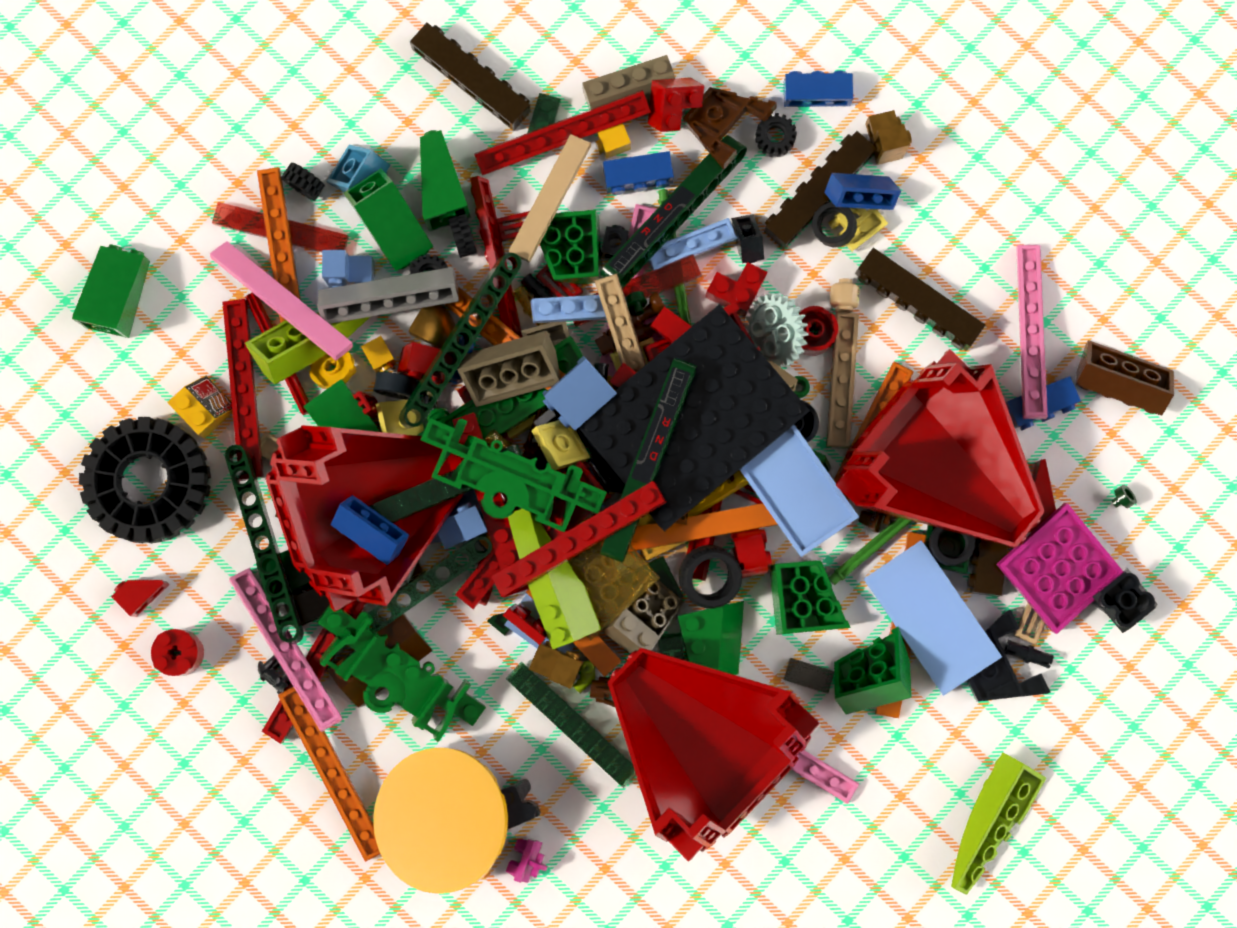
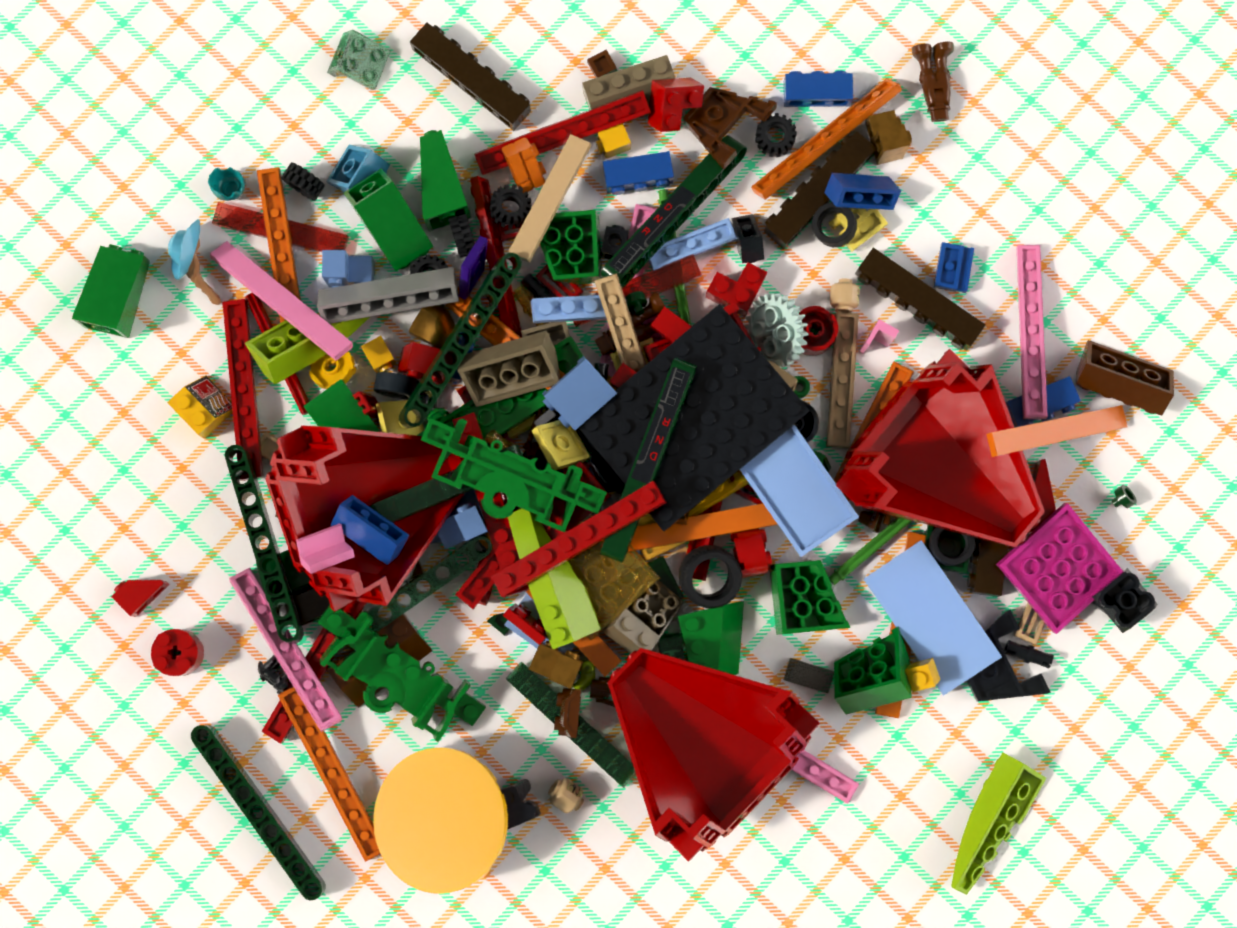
(184, 260): none -> medium azure hat
(184, 487): black tyre -> none
(226, 183): none -> teal hair
(269, 816): none -> dark green beam
(324, 549): none -> bright pink panel
(359, 59): none -> clear green bracket
(473, 267): none -> dark purple tile
(510, 194): none -> black tyre
(523, 164): none -> orange brick
(530, 862): dark pink hips -> none
(544, 112): clear green plate -> none
(566, 795): none -> tan head
(568, 721): none -> reddish brown slope
(601, 64): none -> reddish brown plate
(826, 138): none -> orange tile
(881, 333): none -> bright pink panel
(922, 674): none -> yellow brick
(935, 85): none -> reddish brown piece
(953, 267): none -> blue plate
(1056, 430): none -> orange tile

